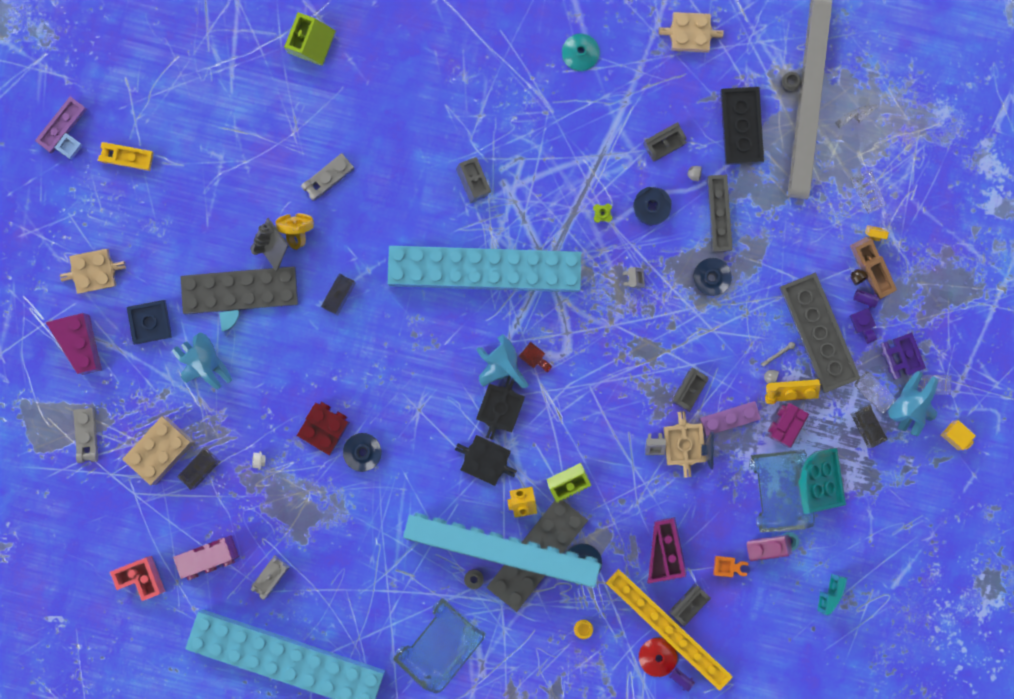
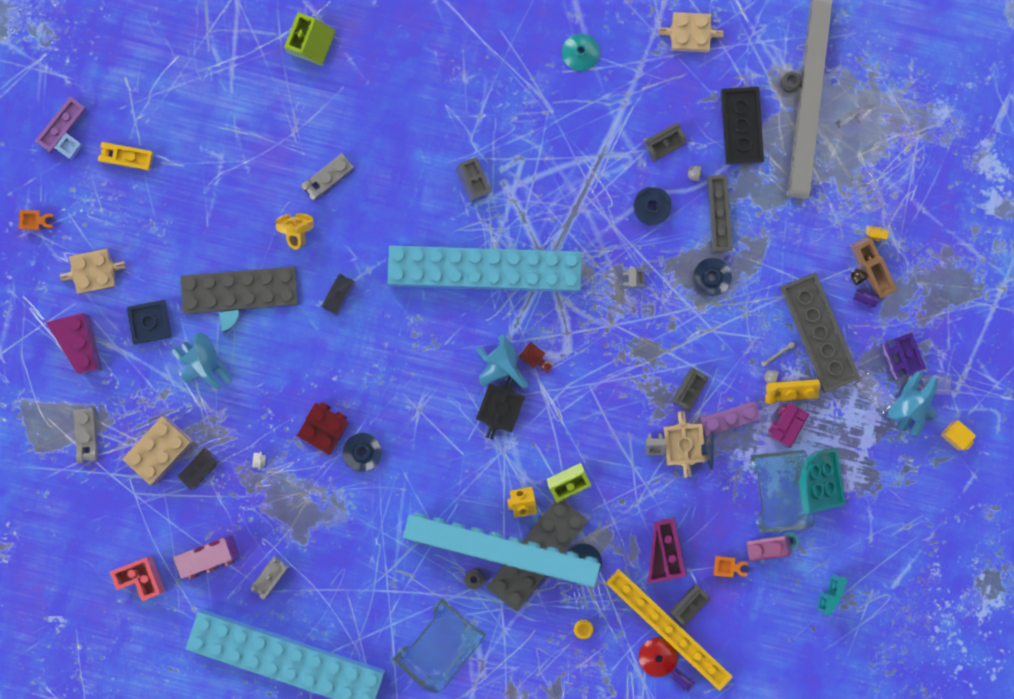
(32, 220): none -> orange plate
(269, 243): dark grey hinge -> none
(485, 460): black plate -> none
(598, 216): lime plate -> none
(863, 323): dark purple plate -> none
(868, 426): clear smoke hinge -> none

